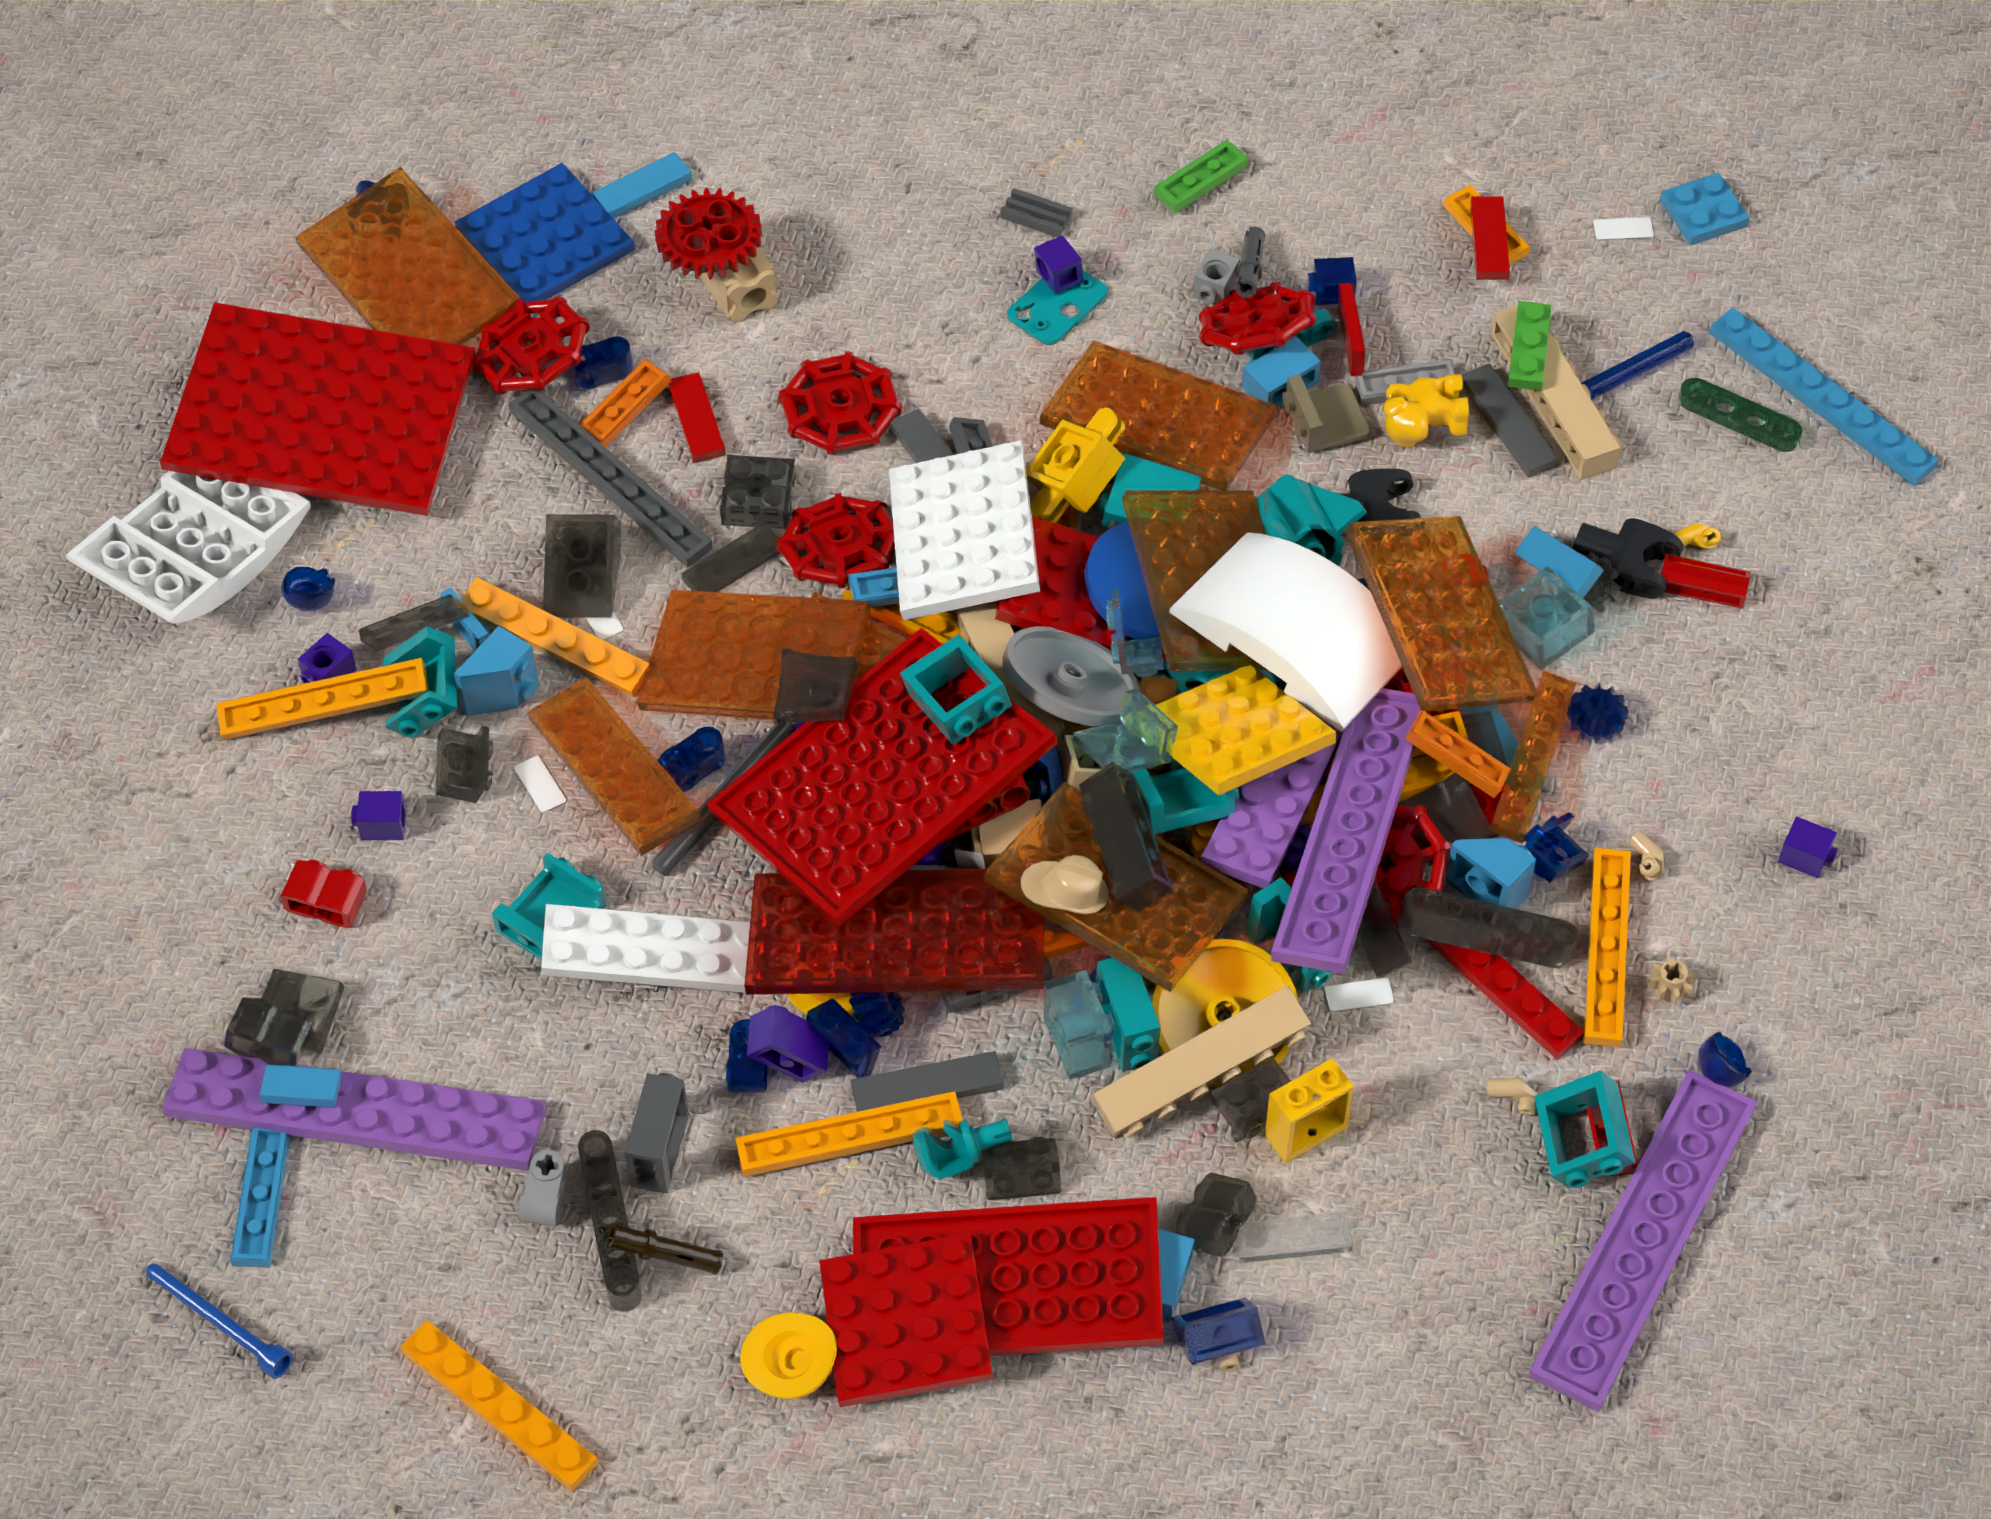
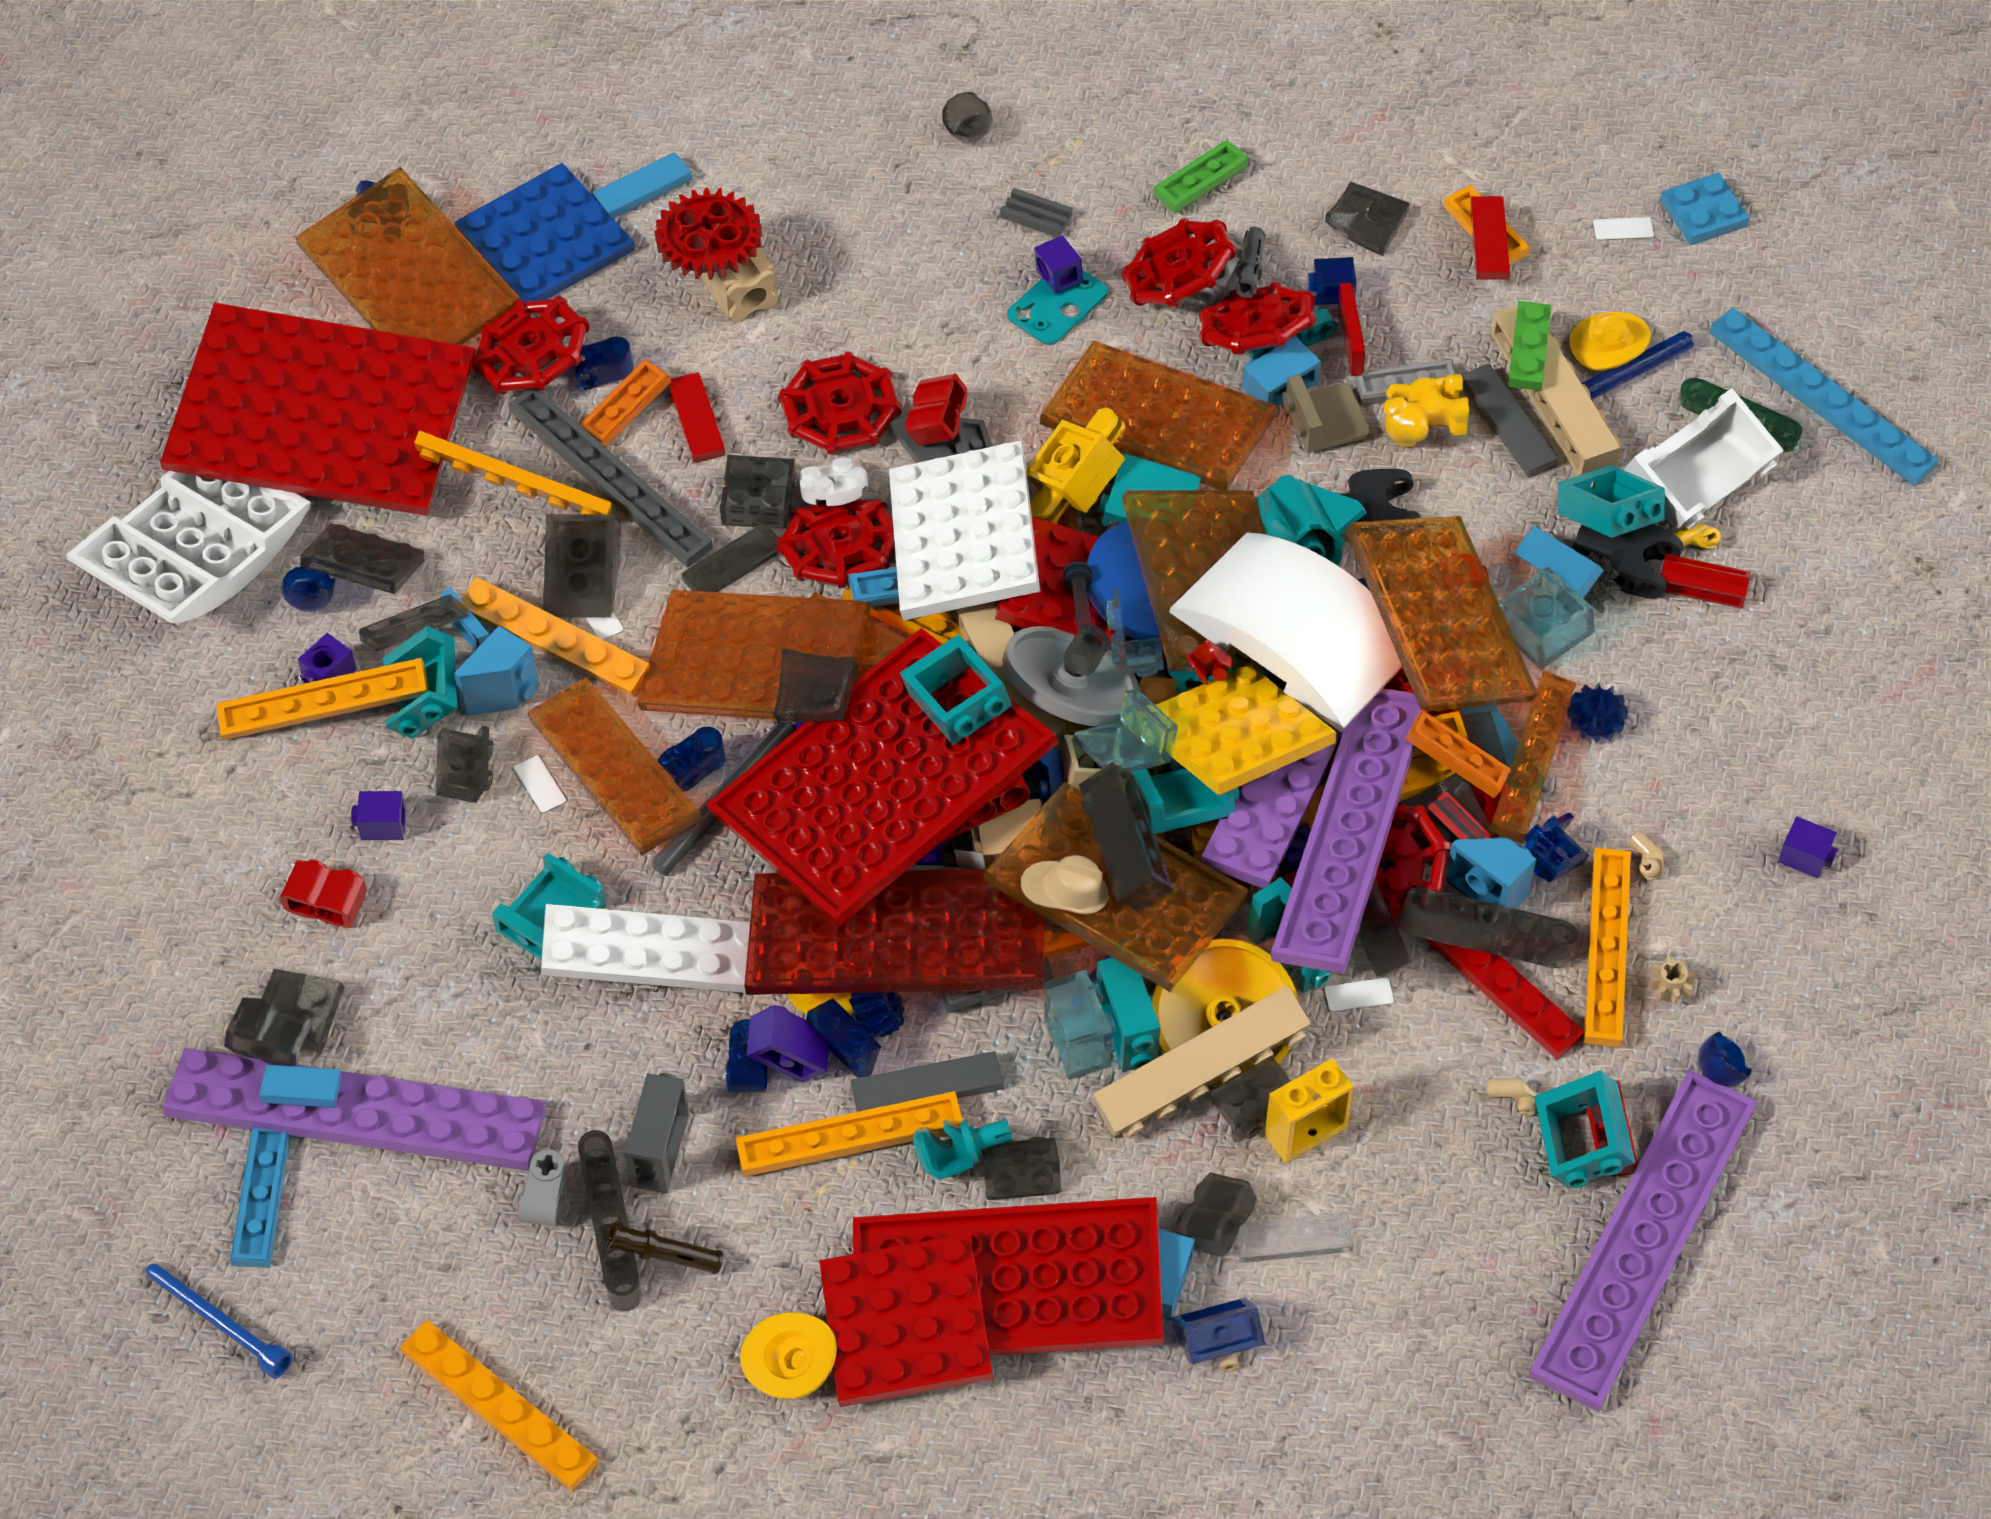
(362, 558): none -> clear smoke plate
(499, 472): none -> light orange plate
(835, 482): none -> white plate
(936, 409): none -> red brick
(967, 117): none -> clear smoke hair
(1090, 641): none -> clear smoke piece
(1169, 274): none -> red plate
(1209, 660): none -> red arm
(1367, 217): none -> clear smoke plate
(1457, 818): none -> sticker
(1609, 340): none -> yellow hat
(1614, 503): none -> teal window
(1708, 459): none -> white windscreen

